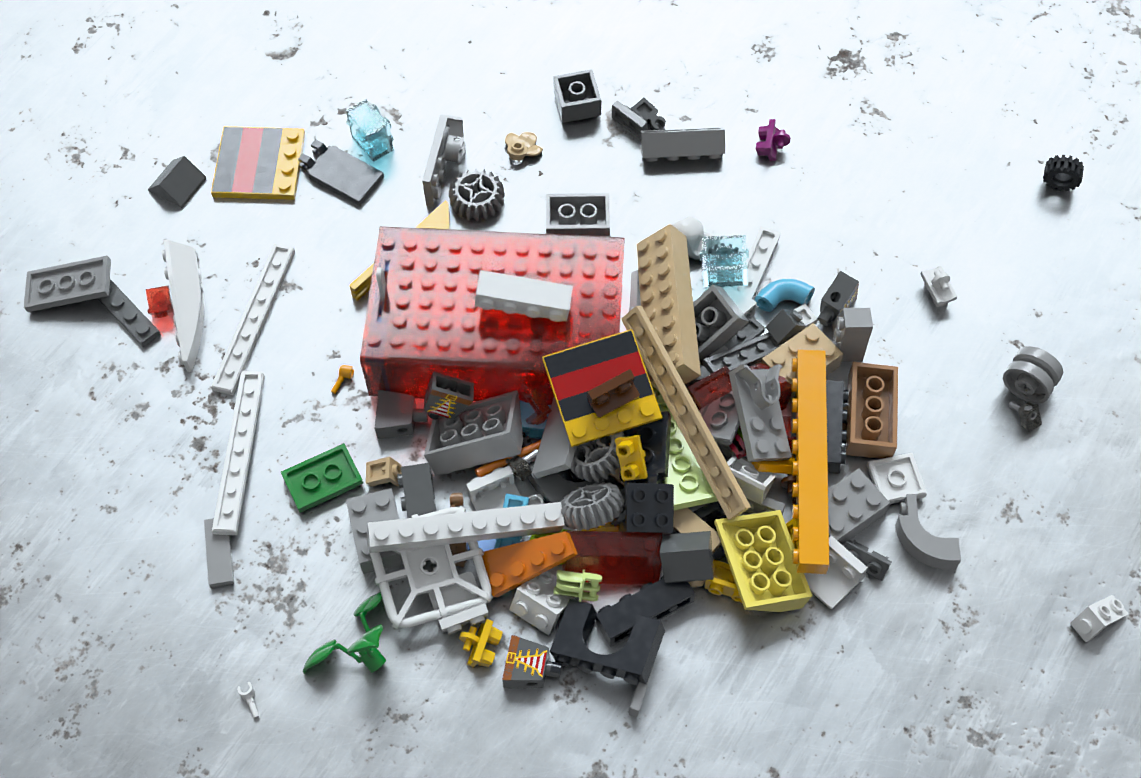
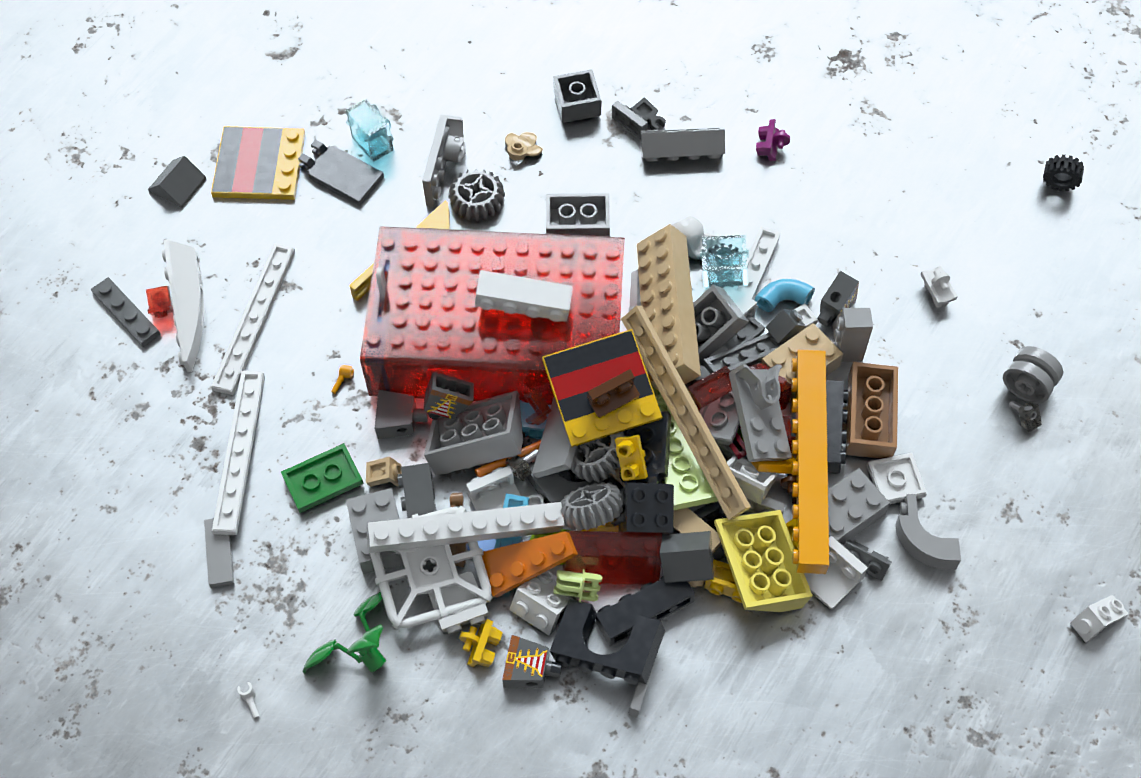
(67, 283): light grey plate -> none

